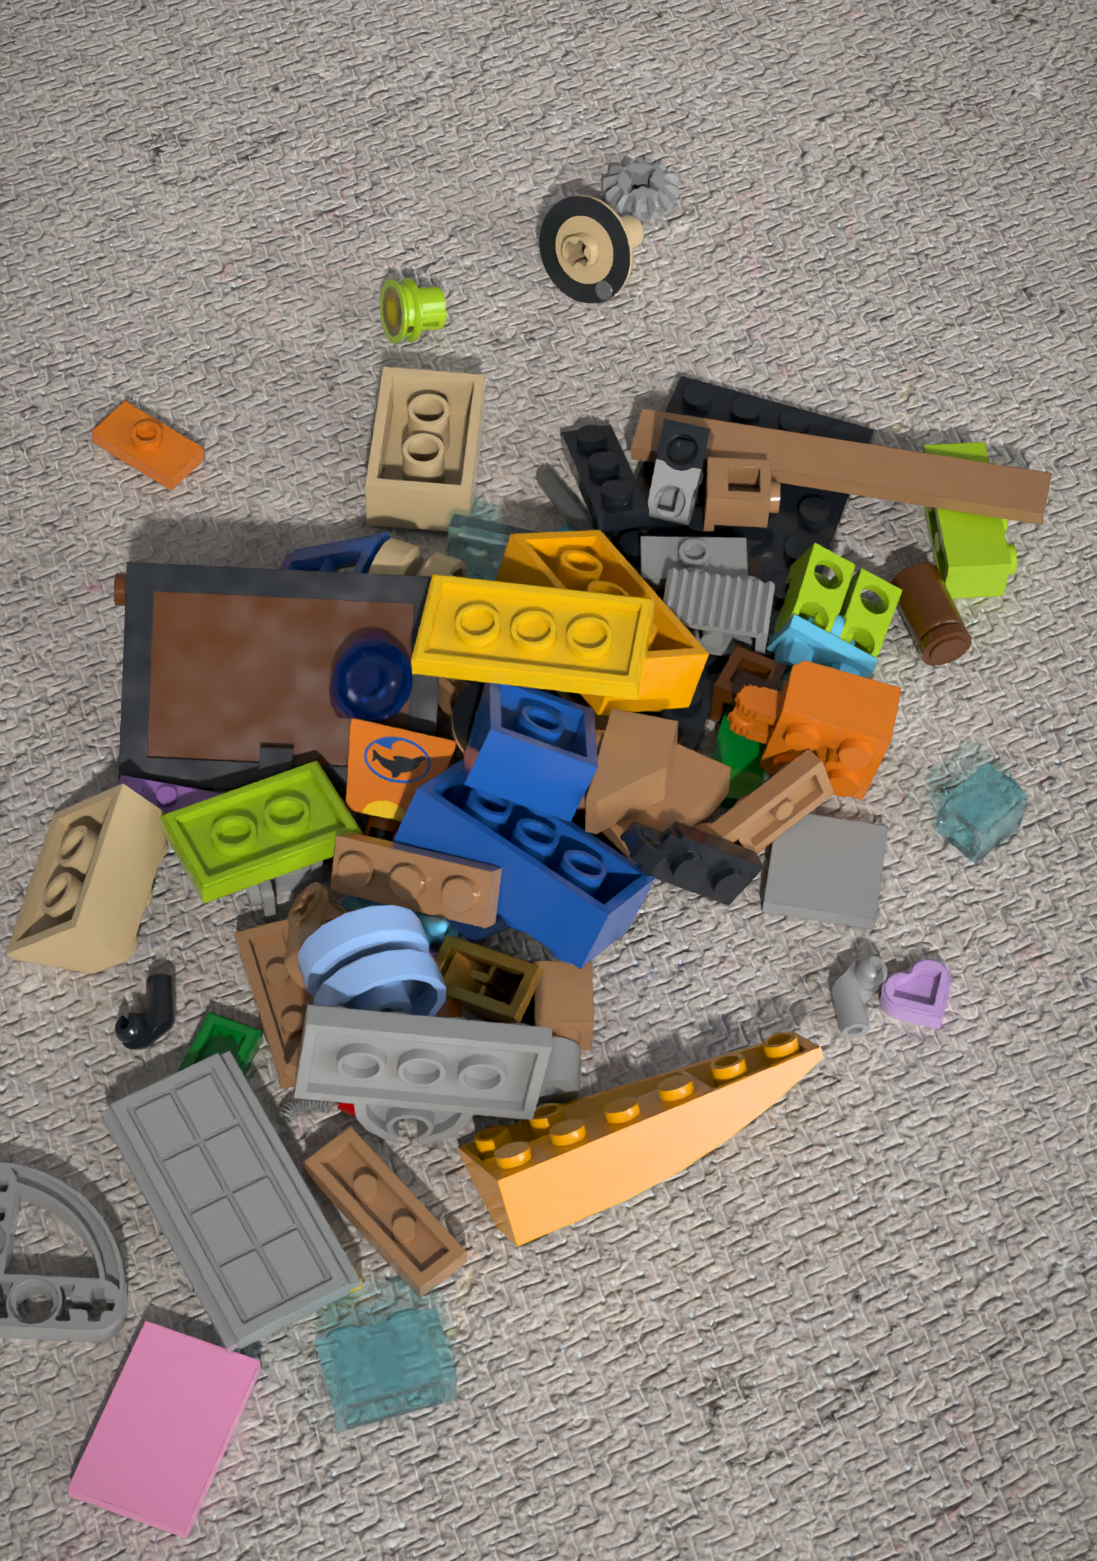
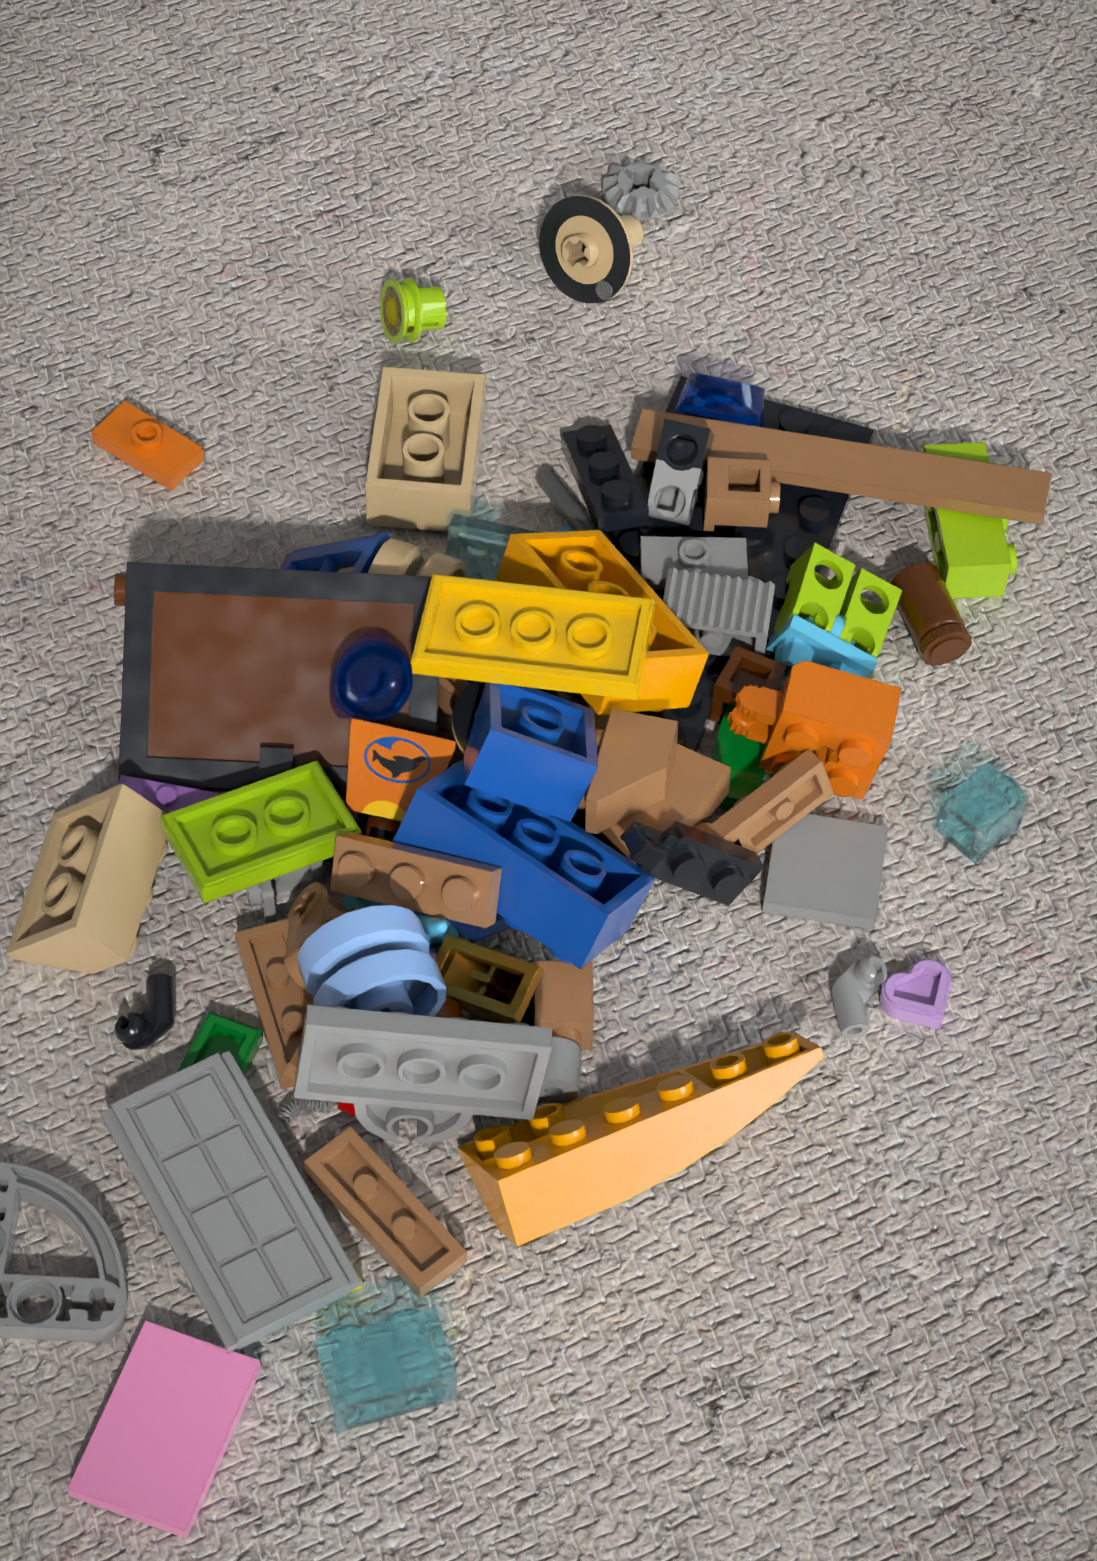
(722, 400): none -> clear blue piece

